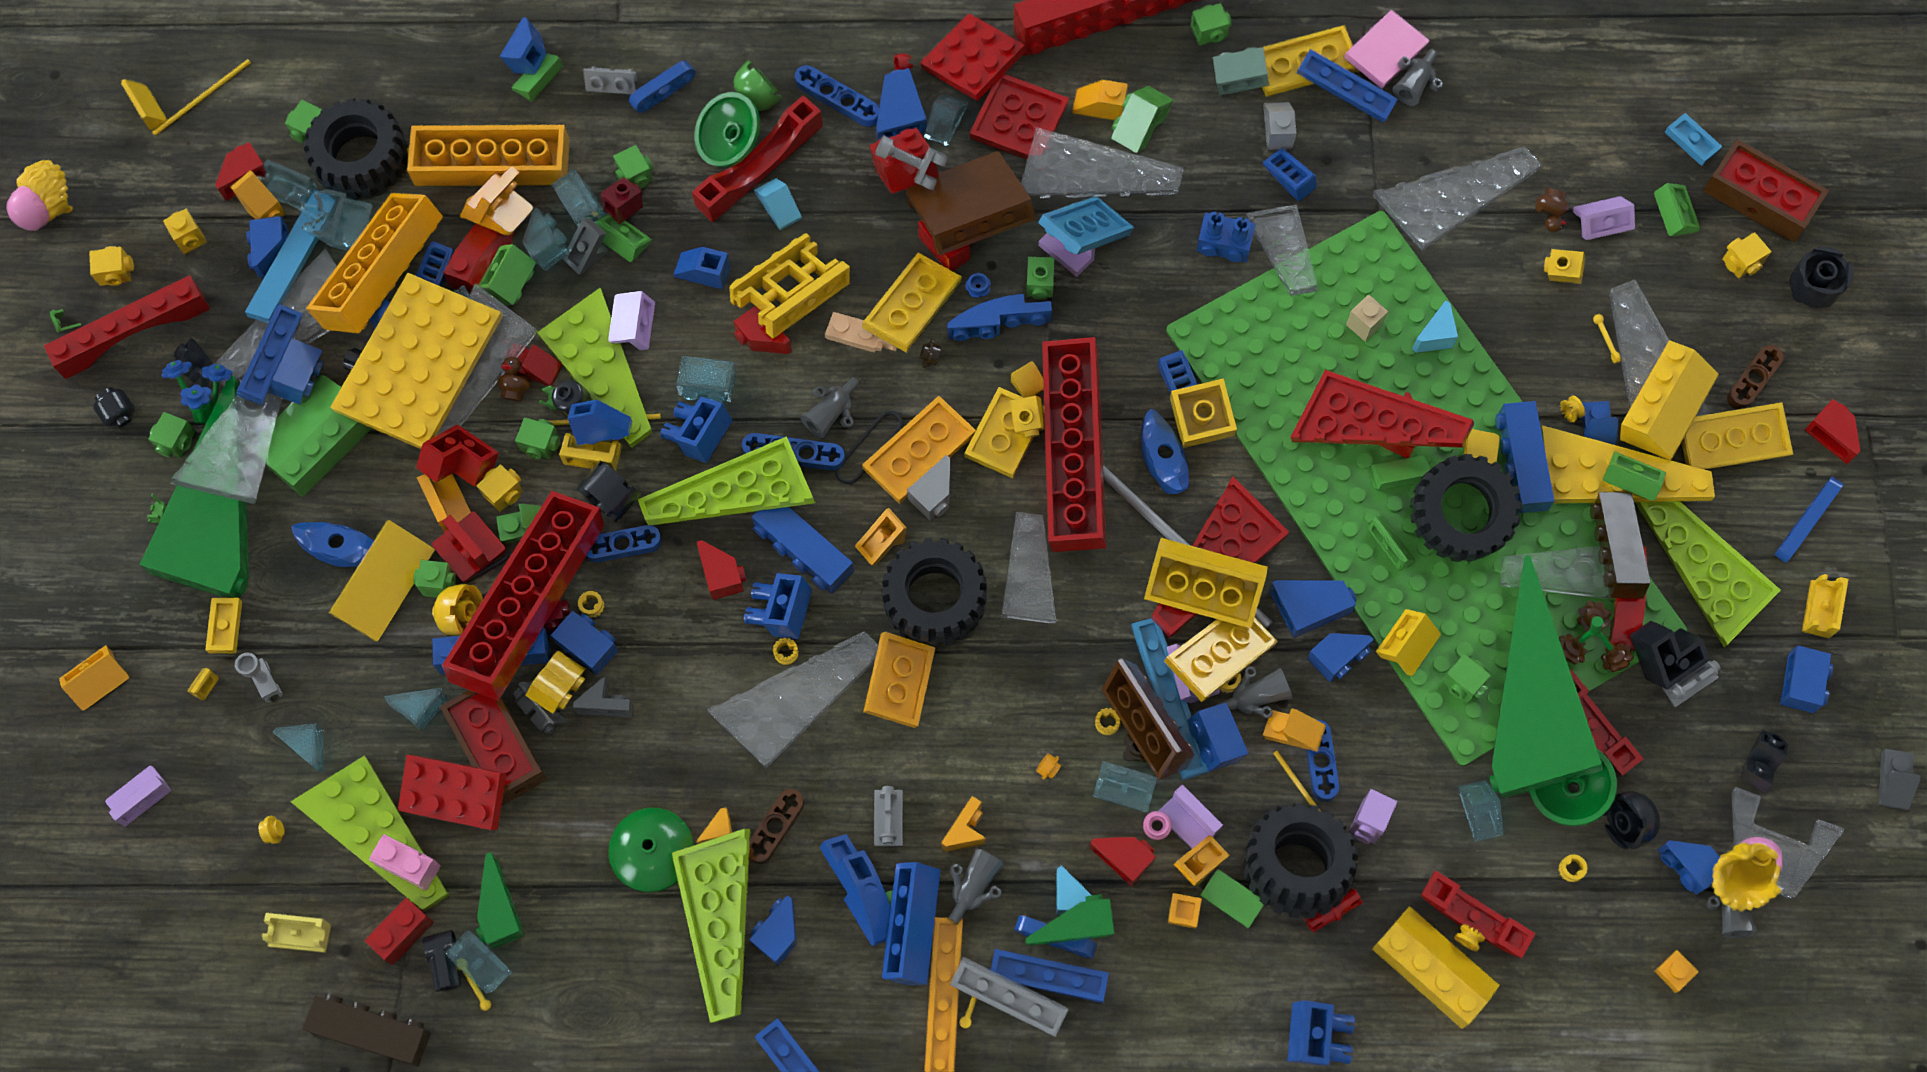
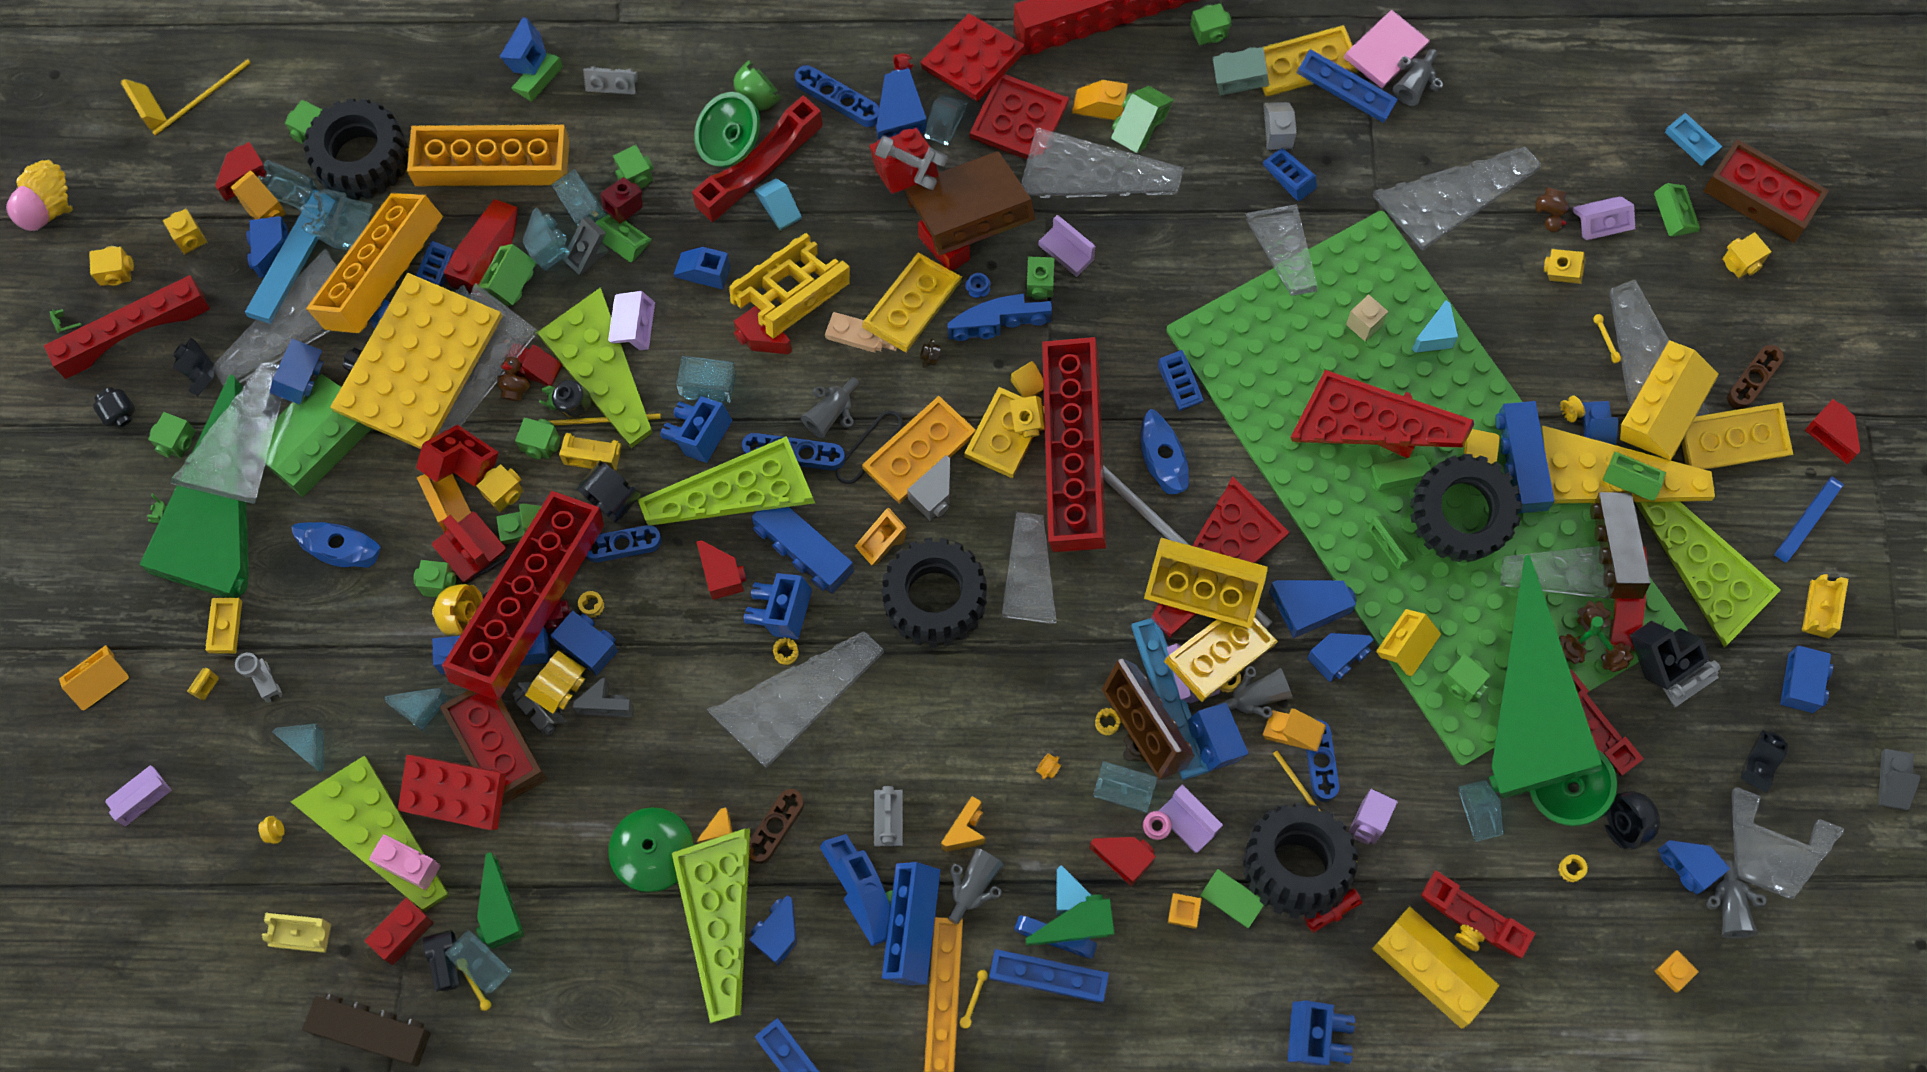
(196, 397): blue plant -> none
(269, 354): blue tile -> none
(381, 581): yellow tile -> none
(498, 204): piece -> none
(597, 422): blue slope -> none
(662, 86): blue beam -> none
(899, 679): light orange plate -> none
(1009, 996): light grey tile -> none
(1085, 225): dark azure plate -> none
(1201, 860): light orange slope -> none
(1203, 413): yellow brick -> none
(1225, 237): blue brick -> none
(1748, 874): yellow hair -> none
(1821, 277): black brick -> none

